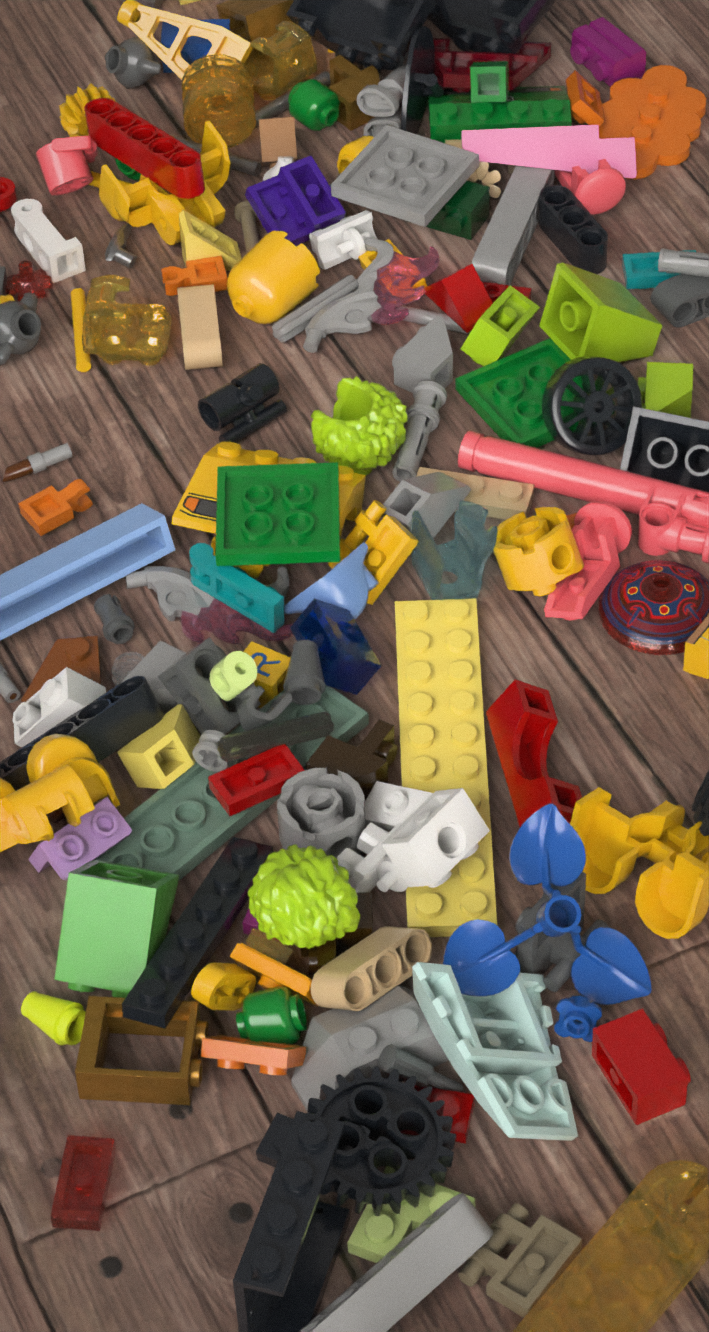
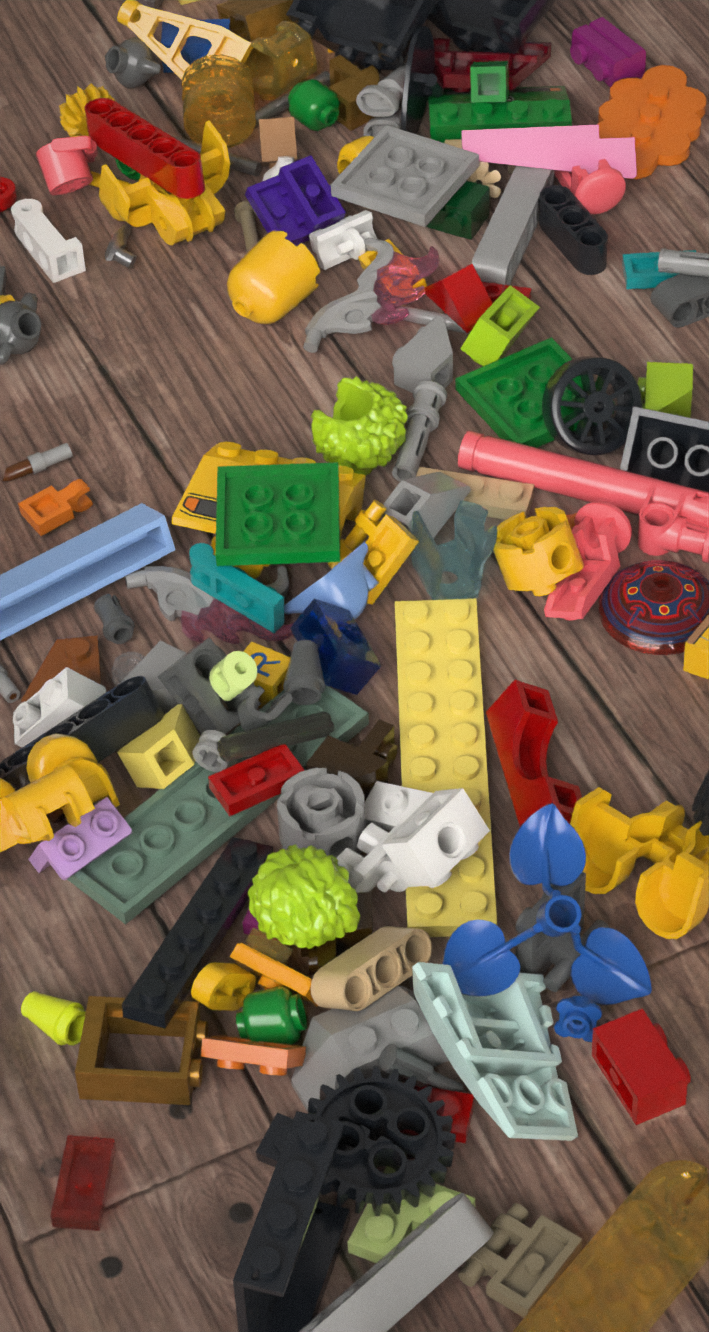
(28, 281): clear red plant -> none
(78, 304): yellow bar -> none
(112, 925): slope -> none
(123, 329): clear yellow piece -> none
(197, 273): orange plate -> none
(199, 327): tan beam -> none
(204, 241): light yellow slope -> none
(242, 404): black pin -> none
(298, 319): light grey axle -> none
(584, 100): orange plate -> none
(597, 317): lime slope -> none

